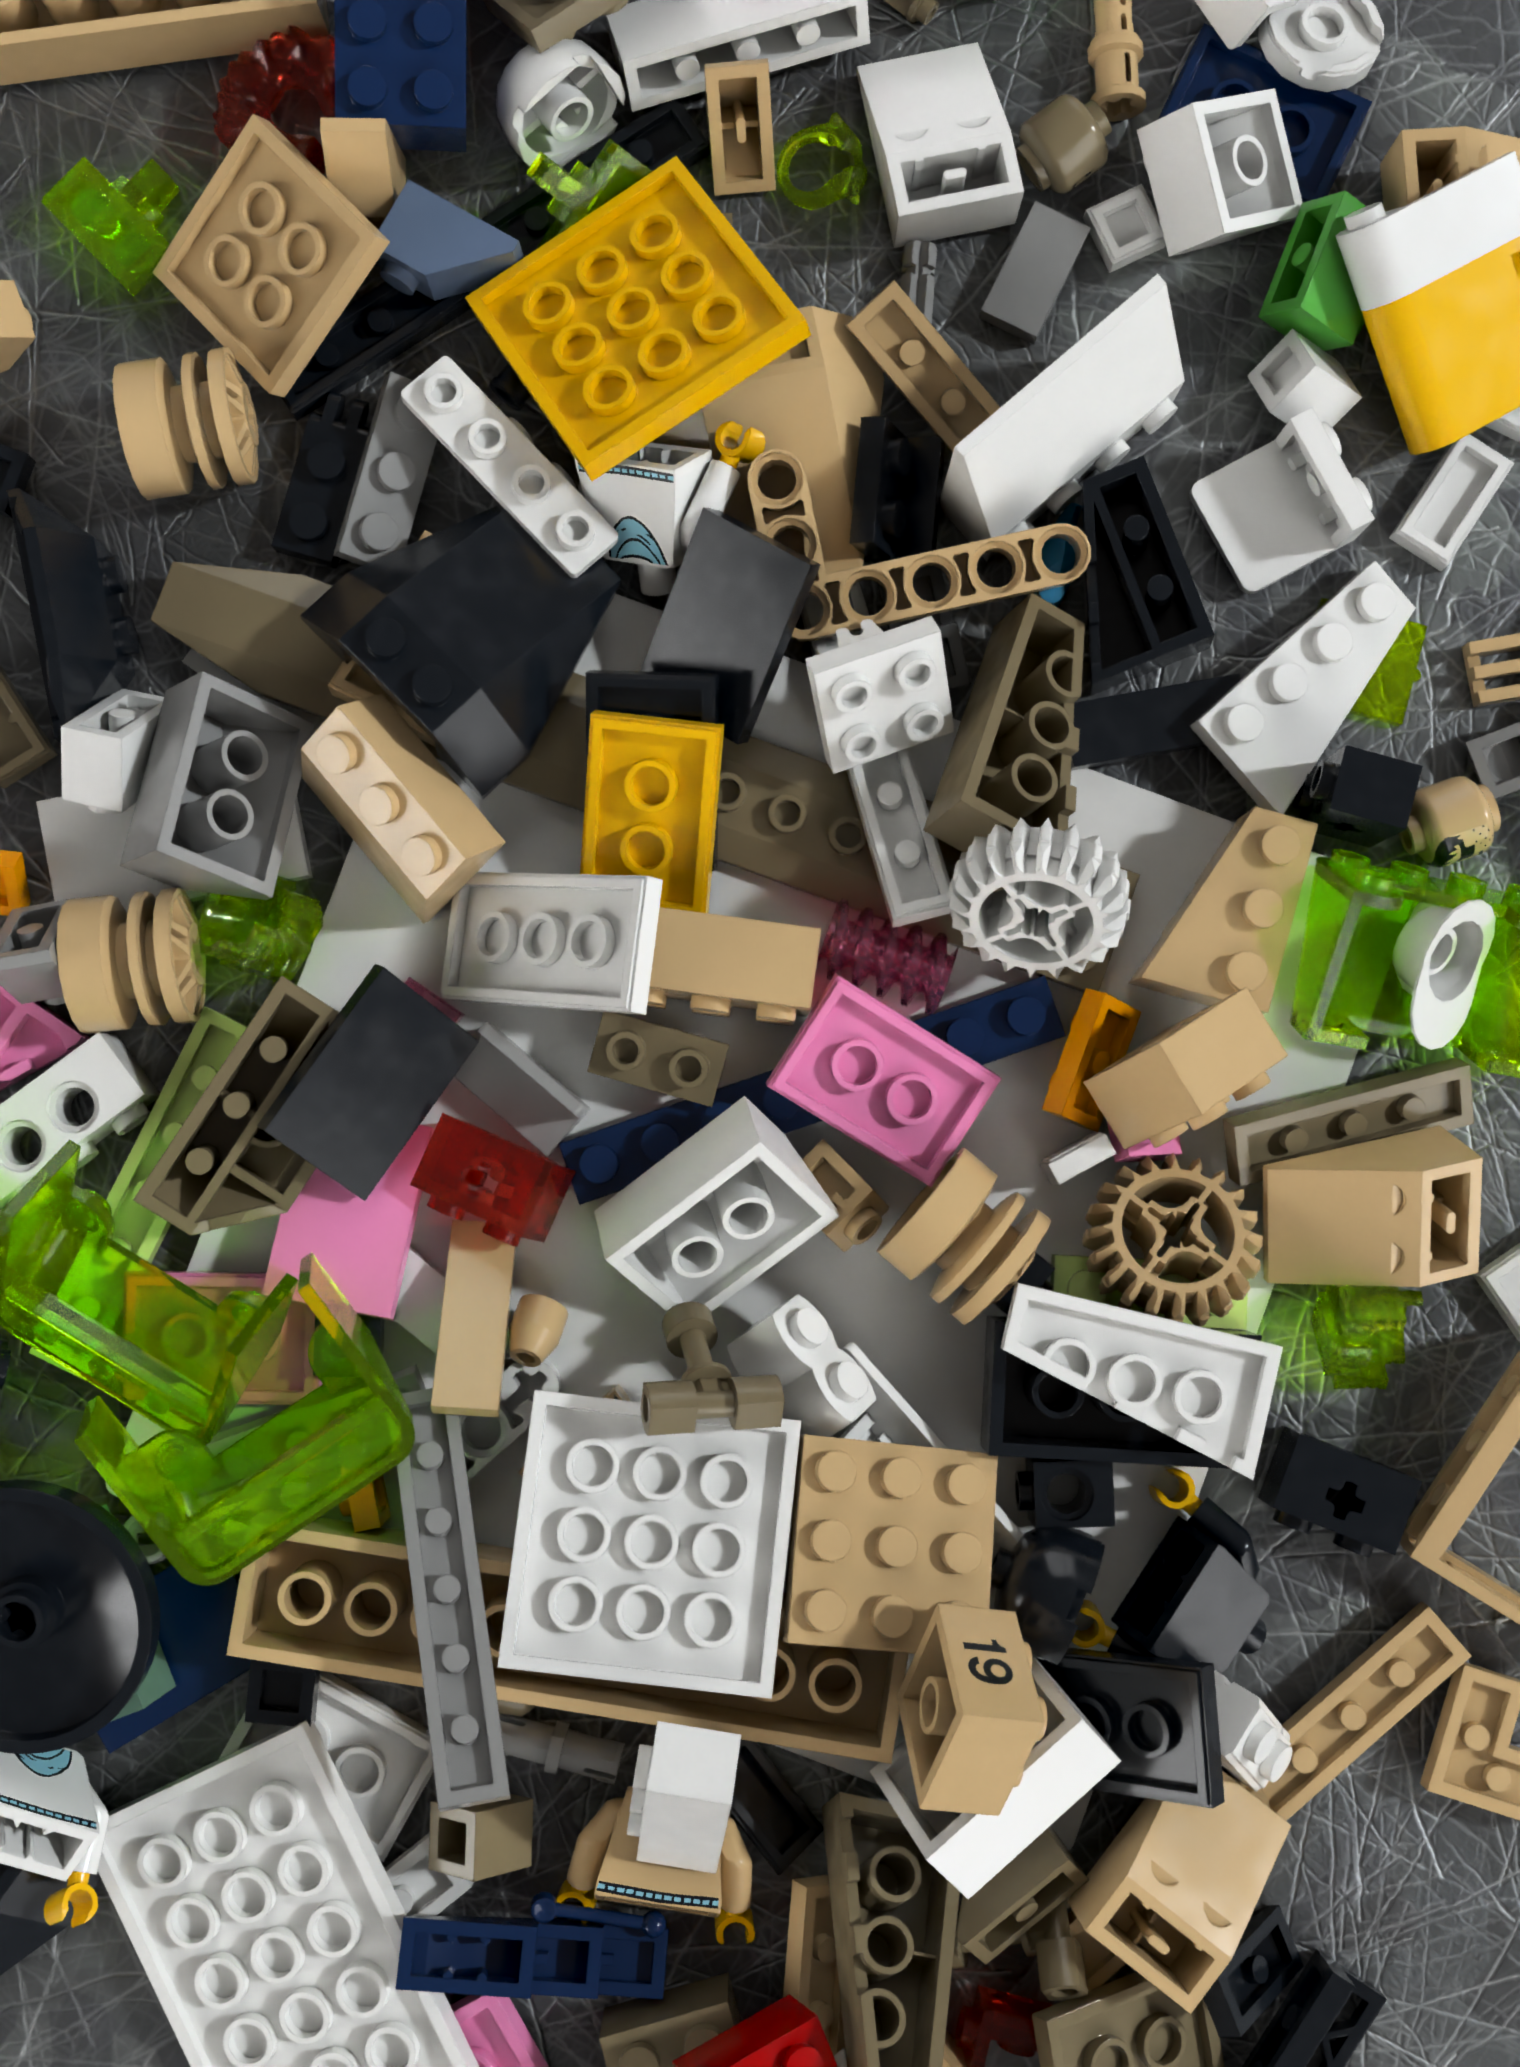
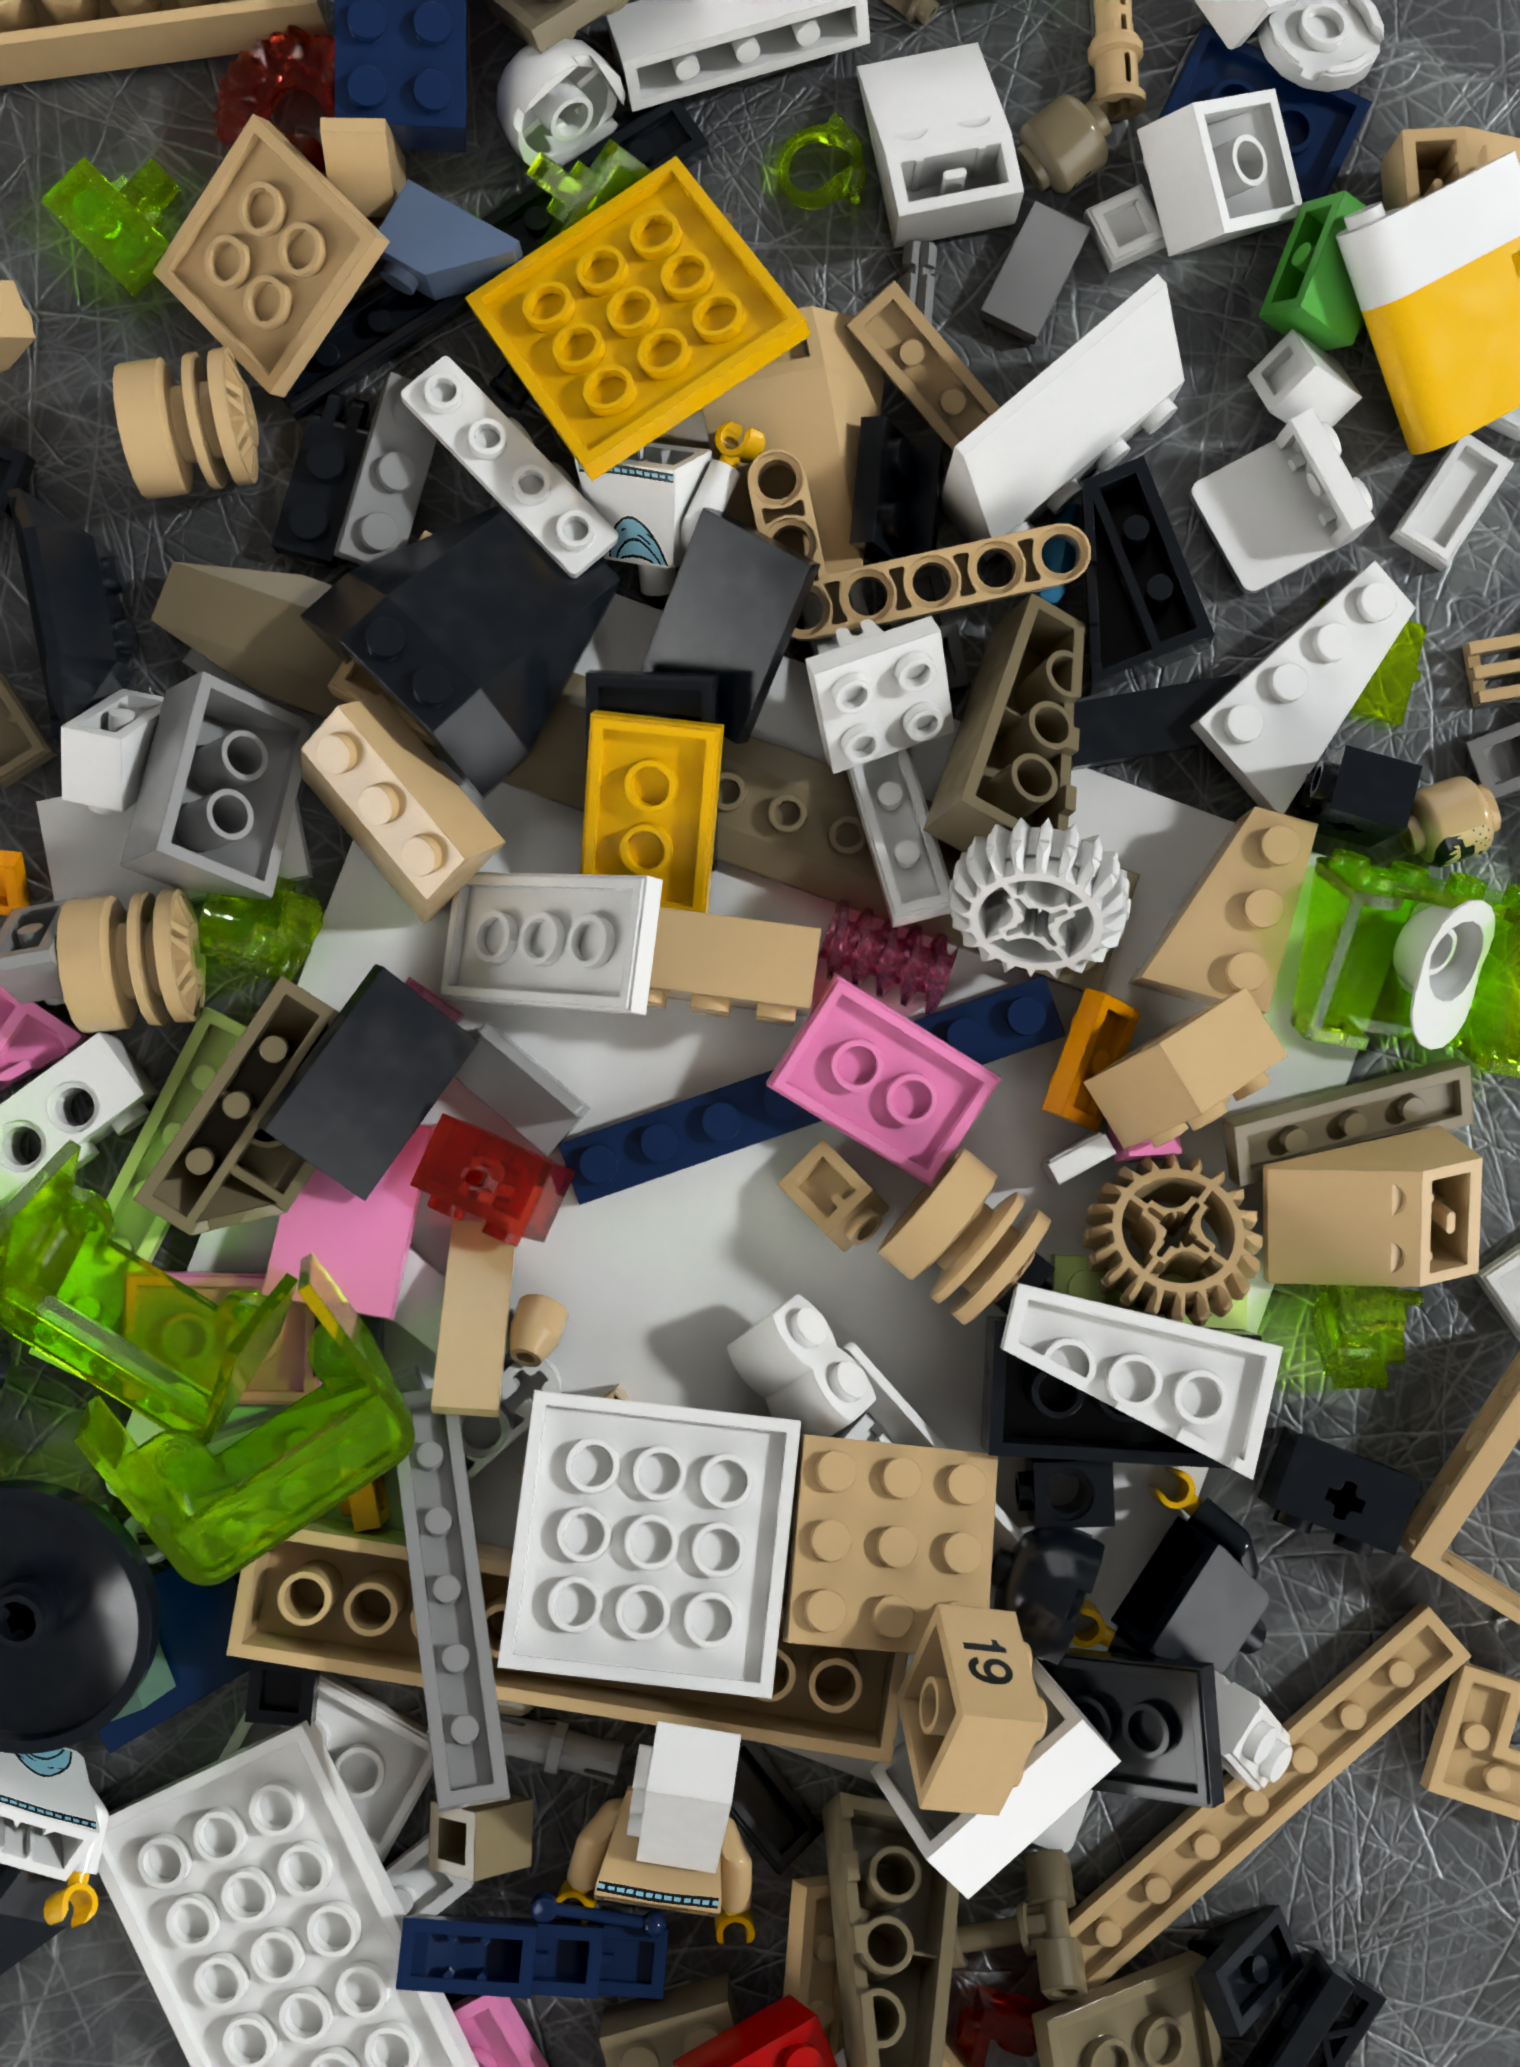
(658, 1058): dark tan hinge -> none
(707, 1386): dark tan bar -> none
(714, 1212): white slope -> none
(740, 126): tan slope -> none
(1018, 1896): dark tan slope -> none
(1182, 1888): tan slope -> none

